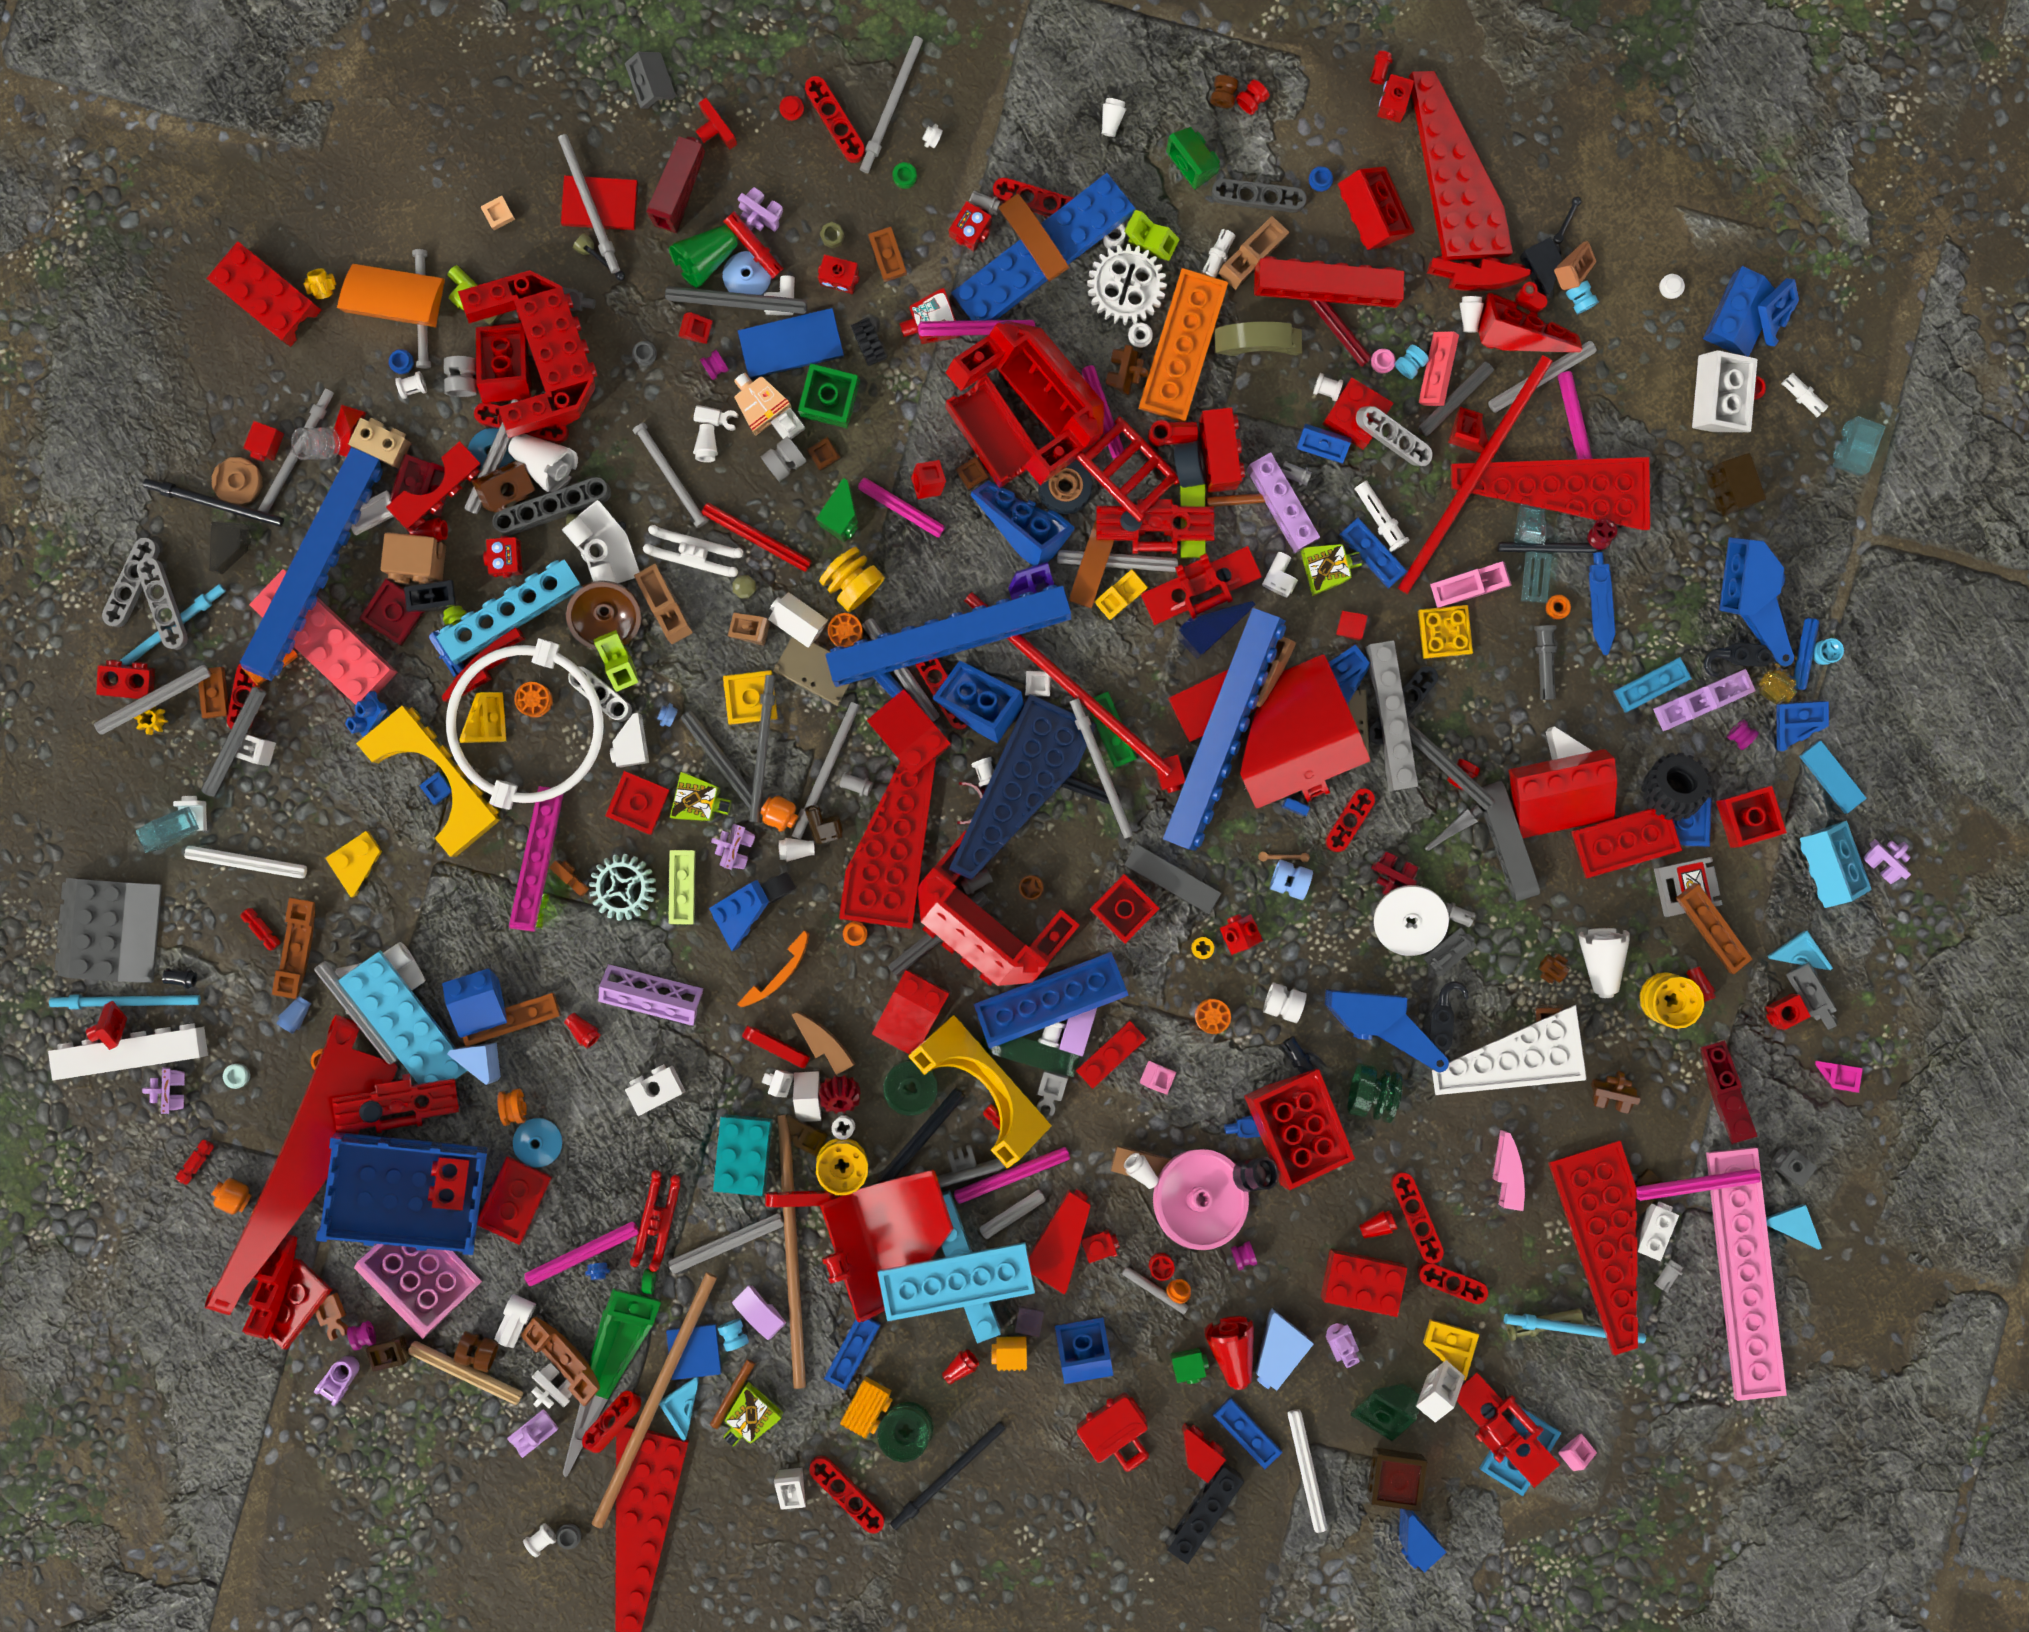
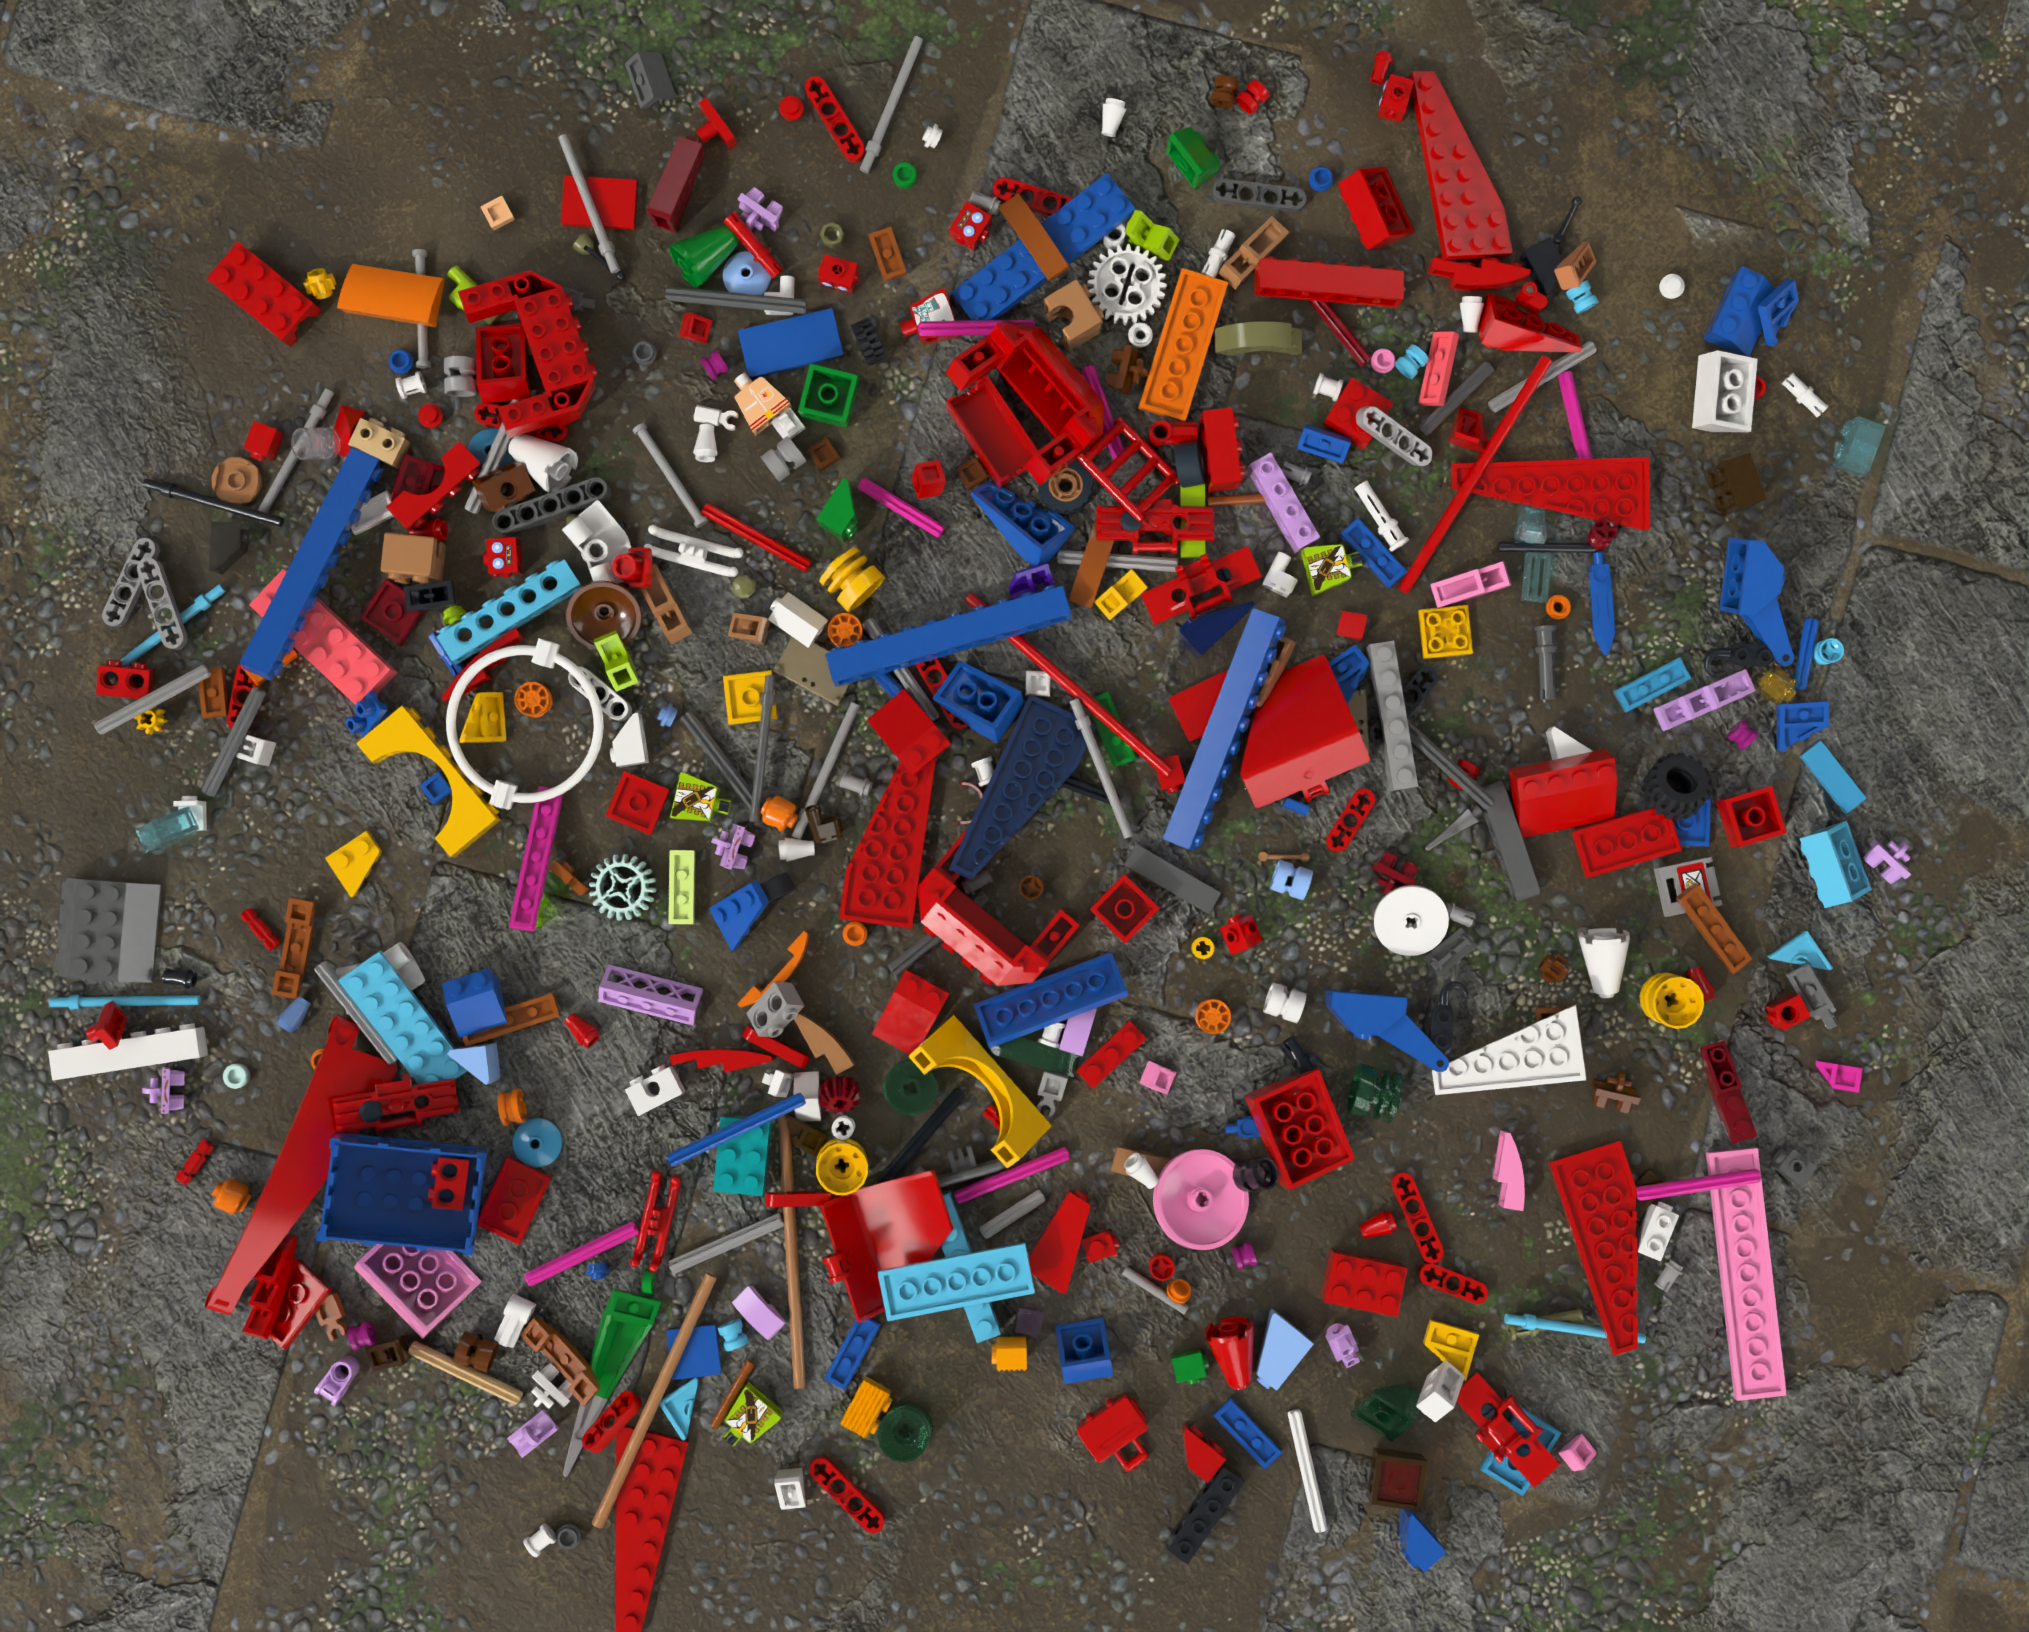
(245, 862): white axle -> none
(430, 415): none -> red plate
(634, 567): none -> red piece
(730, 1058): none -> red slope
(736, 1129): none -> blue axle
(775, 1009): none -> light grey brick
(911, 1509): black bar -> none
(961, 1366): red cone -> none
(1074, 304): none -> medium nougat piece
(1797, 1224): medium azure tile -> none

